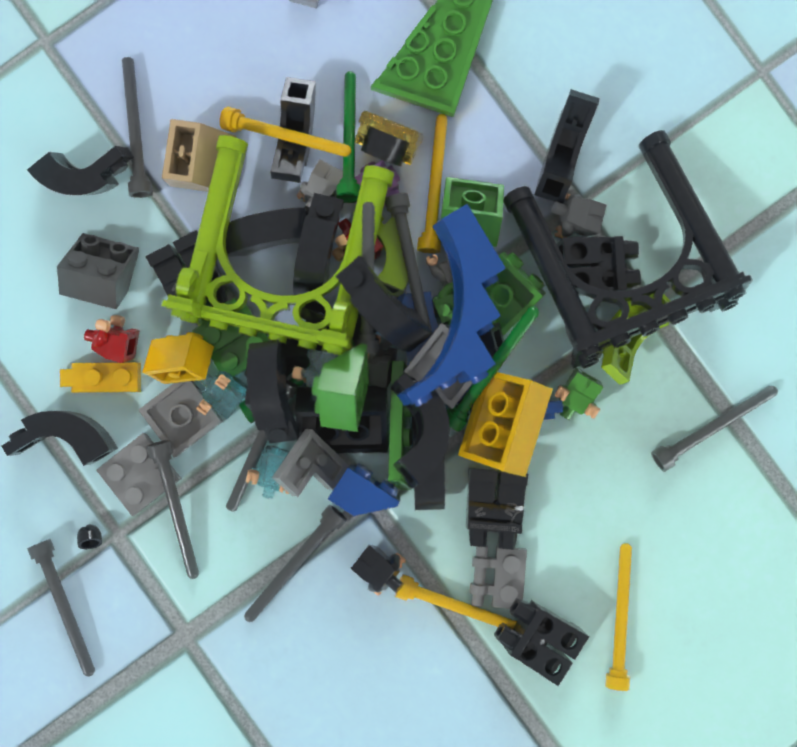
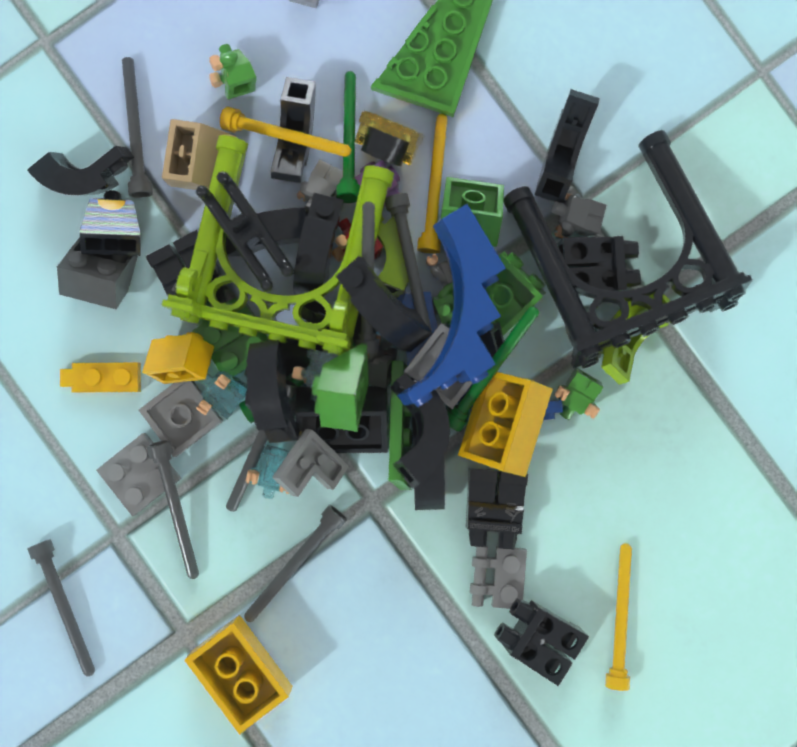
(83, 434): black arch -> none
(89, 537): black hinge -> none
(110, 227): none -> black torso
(113, 342): red piece -> none
(235, 70): none -> bright green piece
(239, 674): none -> yellow brick
(245, 230): none -> black piece
(362, 494): blue slope -> none
(379, 569): black piece -> none
(411, 590): yellow piece -> none
(667, 456): dark grey piece -> none

